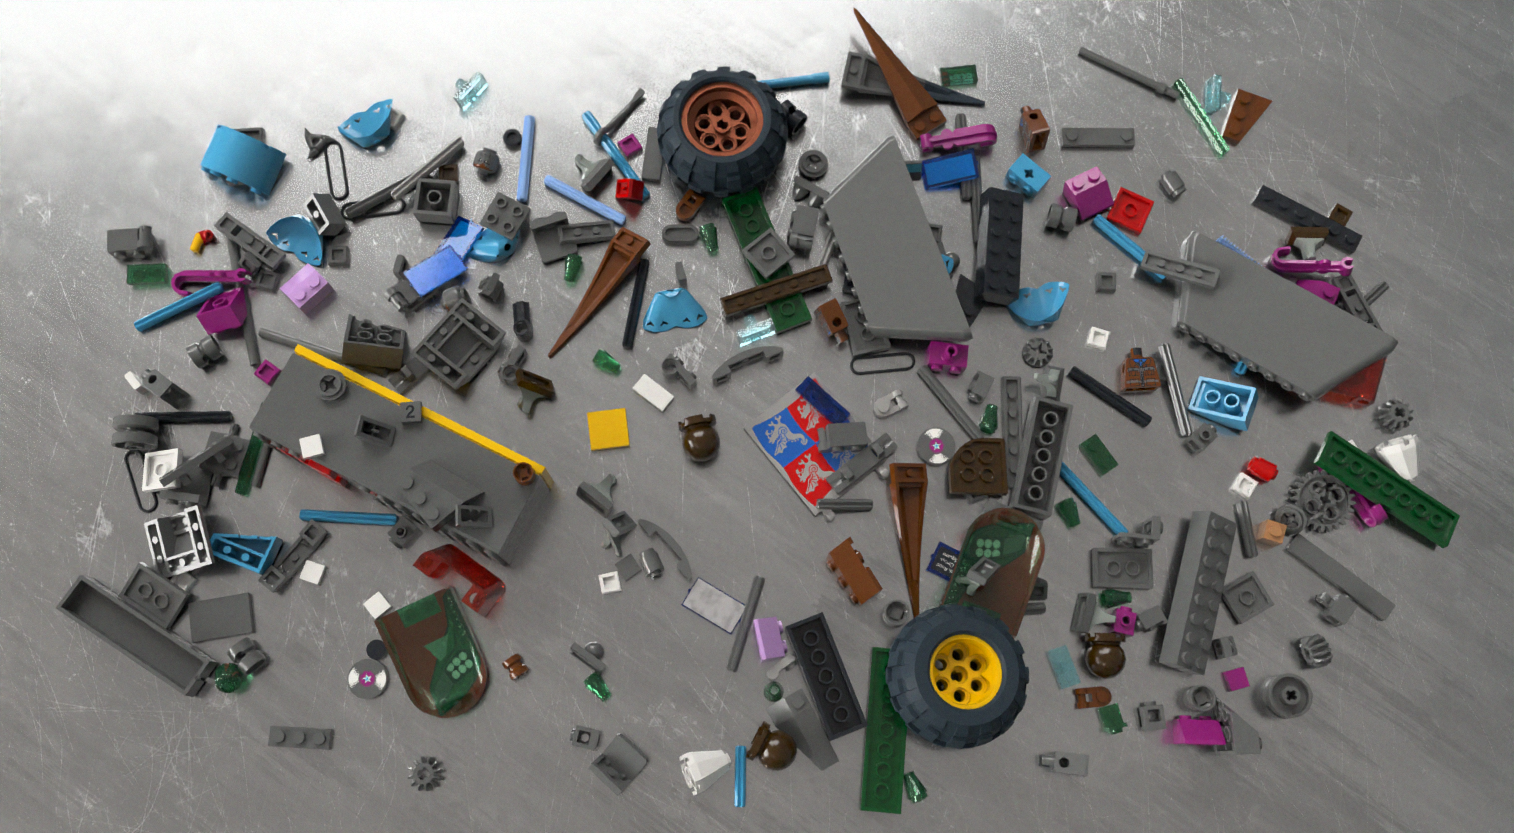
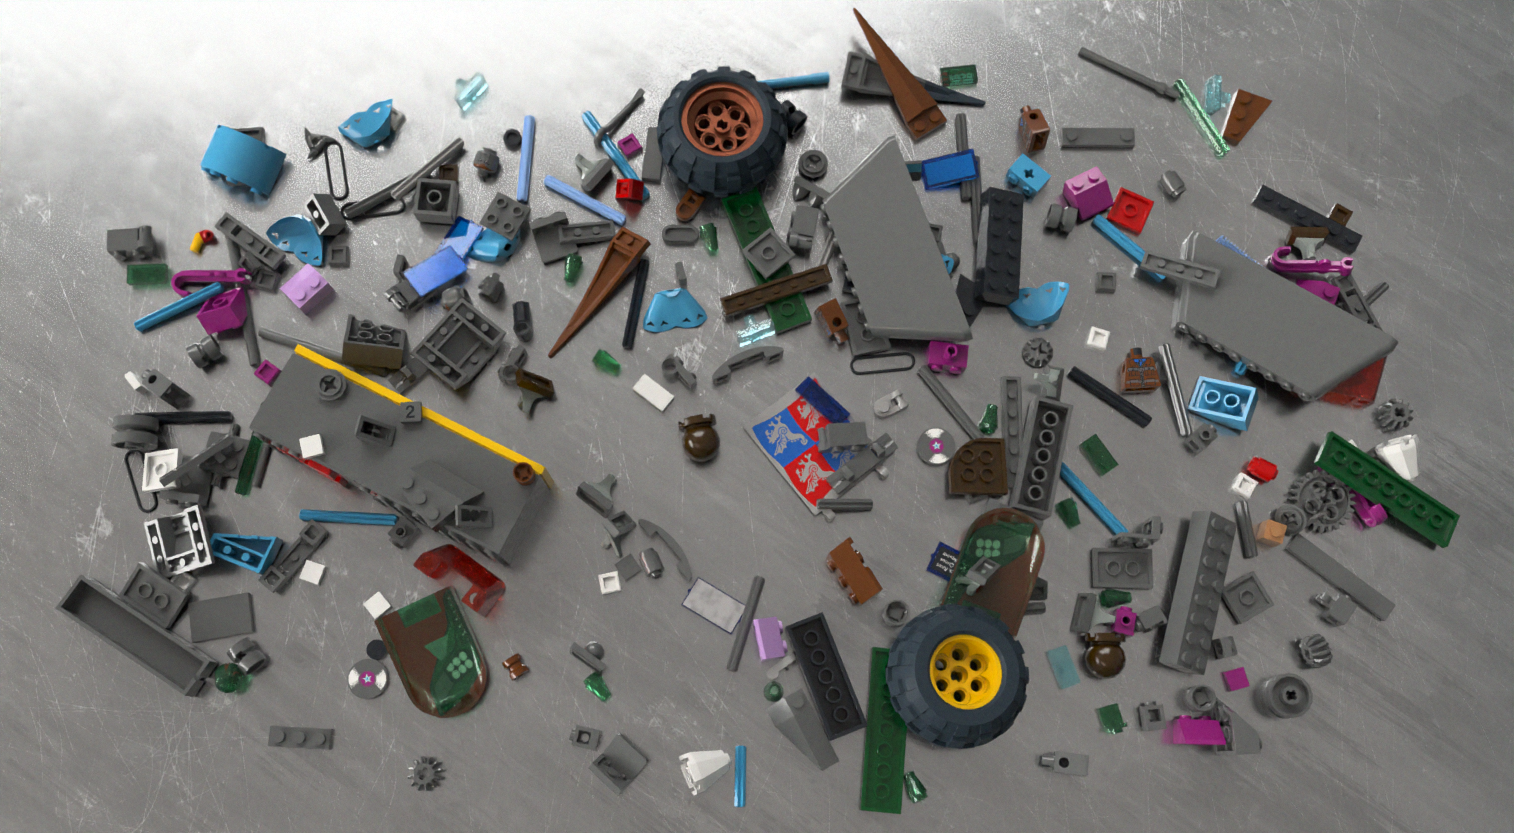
(608, 429): yellow tile -> none
(773, 748): dark brown tile -> none
(908, 497): reddish brown plate -> none
(980, 386): dark grey brick -> none
(983, 134): magenta piece -> none
(1099, 697): reddish brown plate -> none

